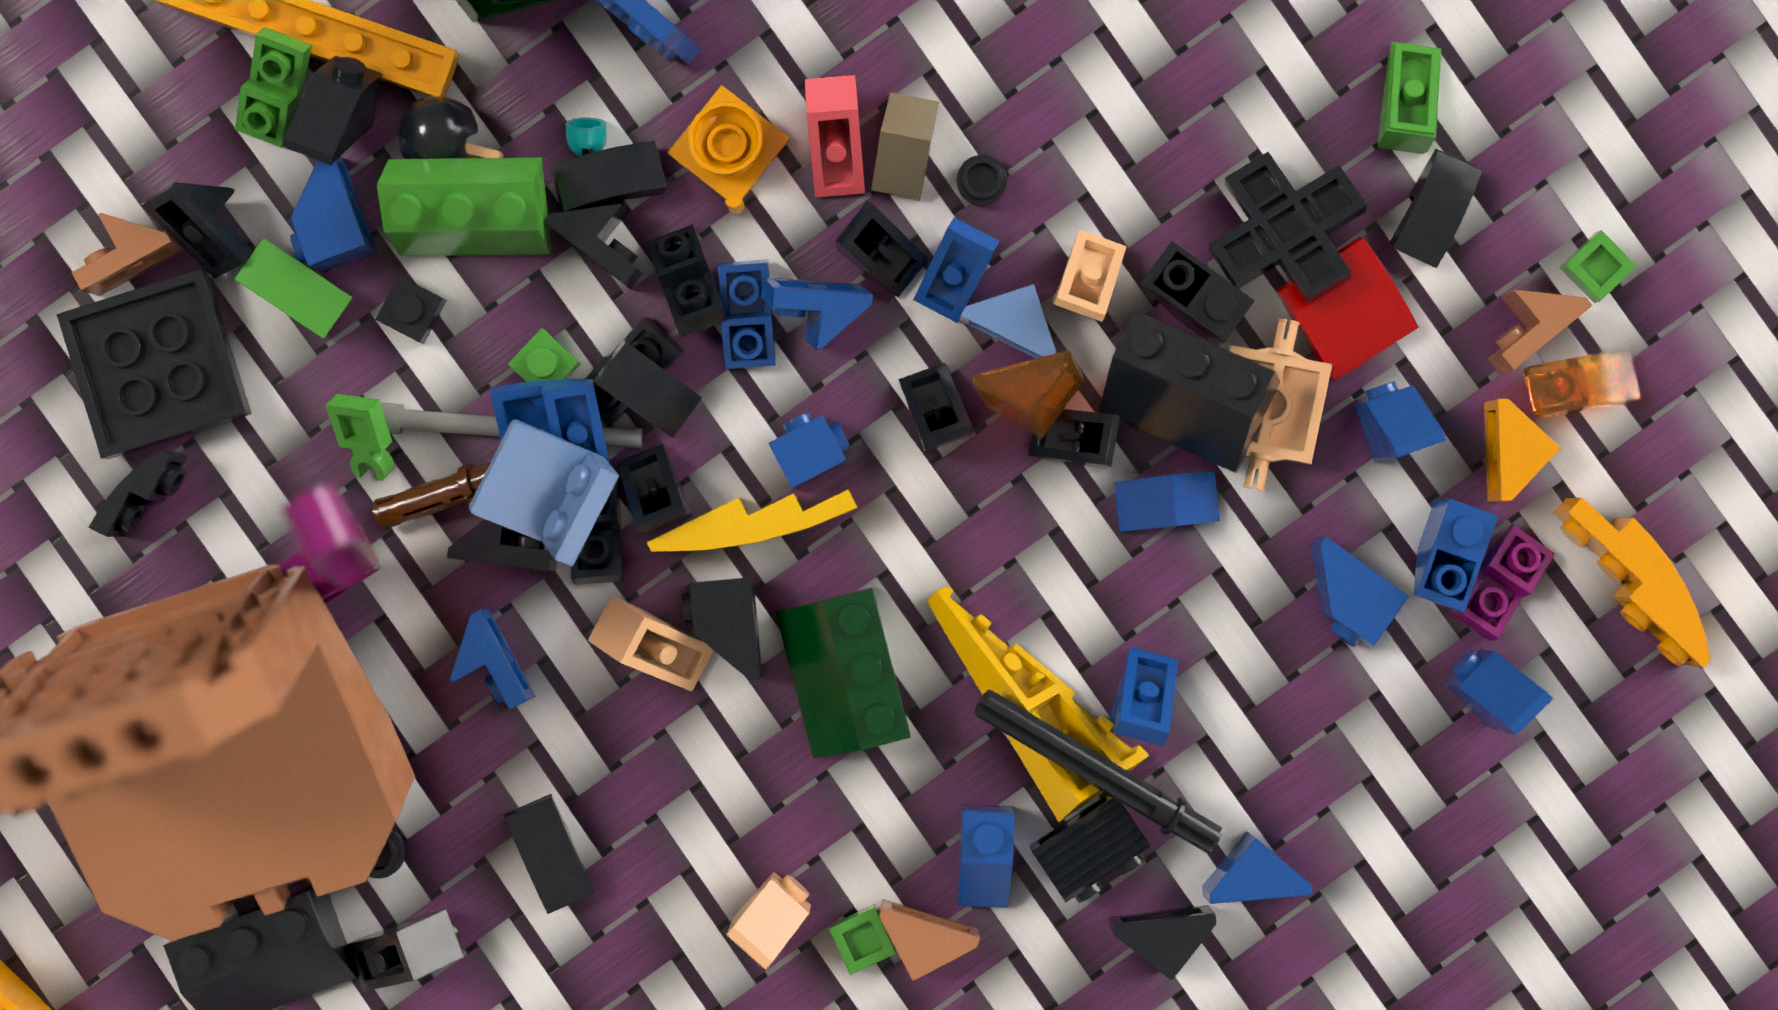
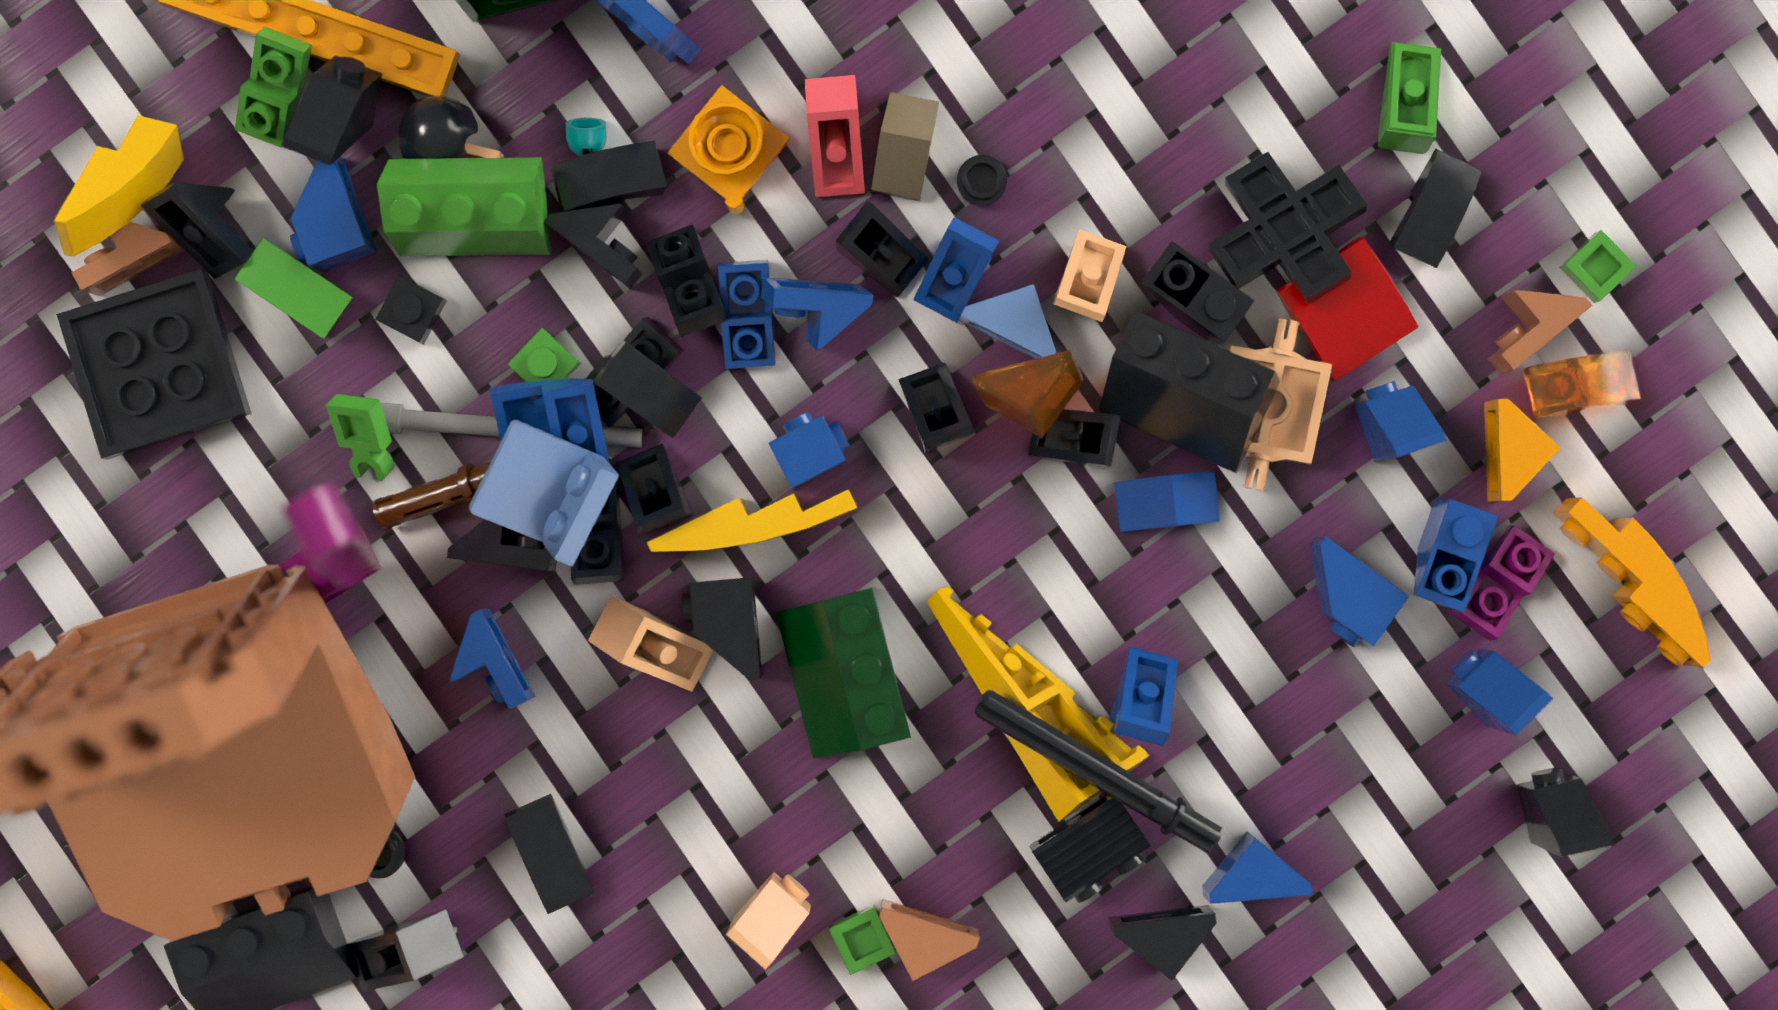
(118, 183): none -> yellow slope
(151, 480): black slope -> none
(985, 855): blue slope -> none
(1561, 814): none -> black slope

